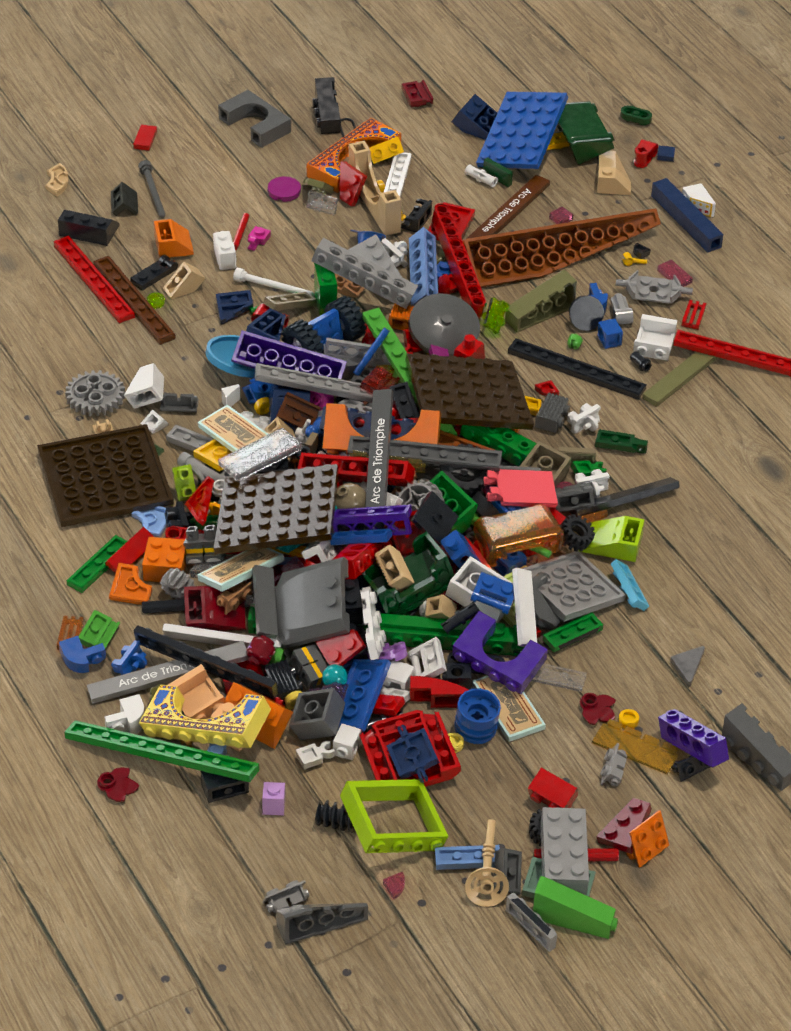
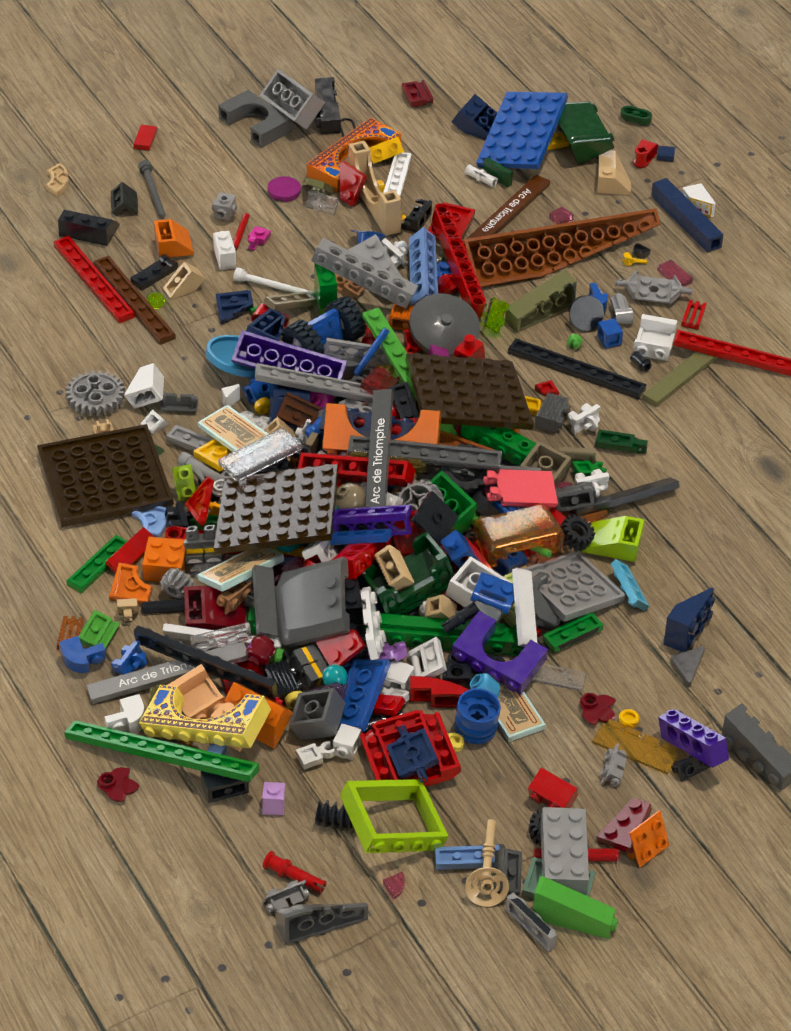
(127, 607): none -> tan tile
(221, 637): none -> clear plate
(224, 206): none -> light grey brick
(285, 868): none -> red pin
(292, 99): none -> light grey brick
(485, 682): none -> dark azure head
(688, 620): none -> dark blue slope

